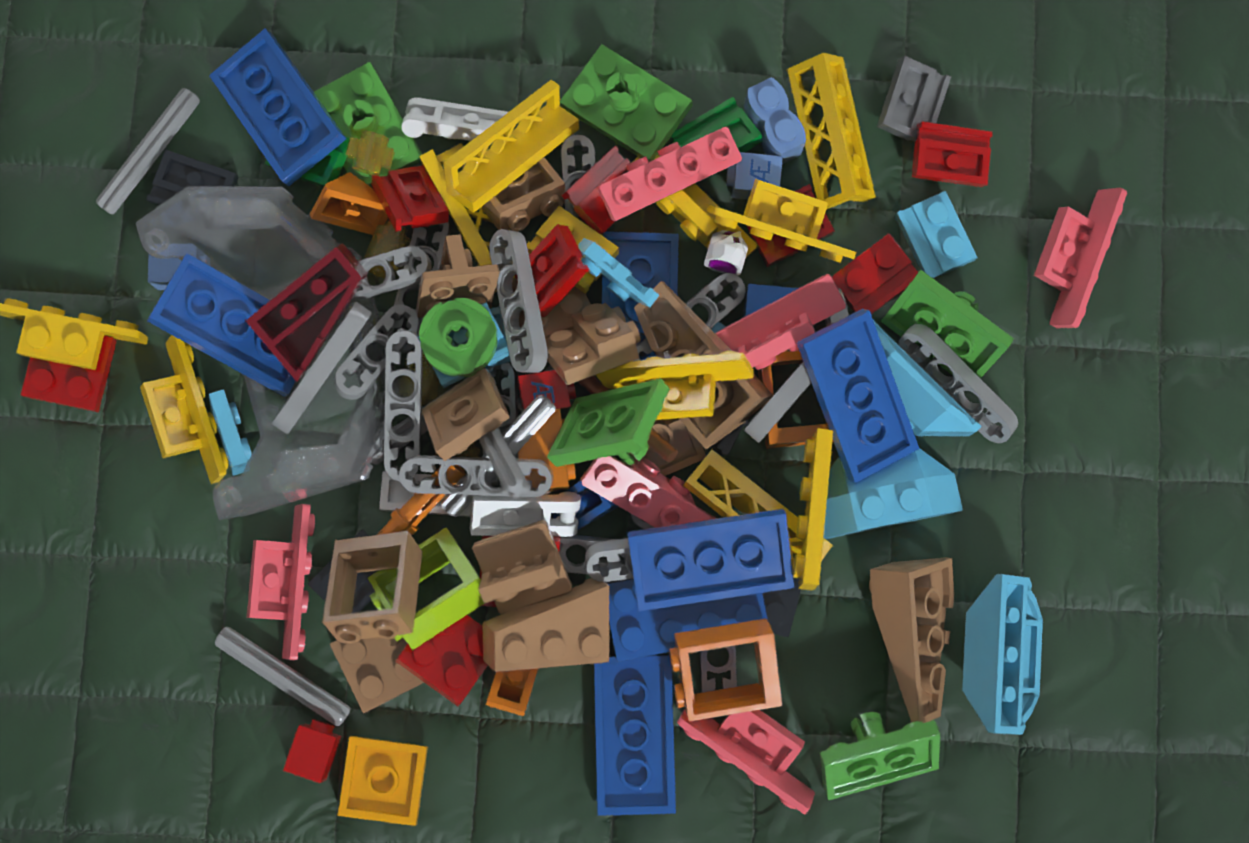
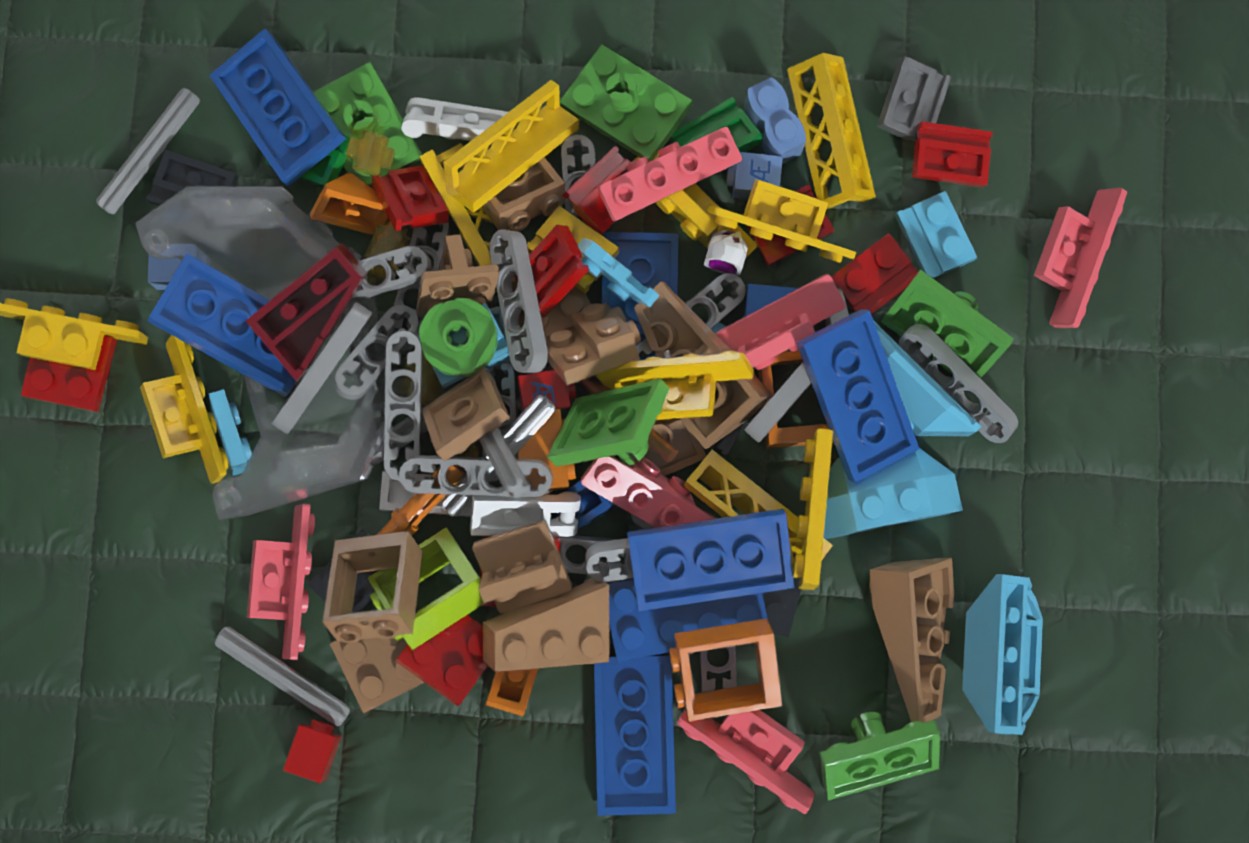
(383, 780): light orange plate -> none

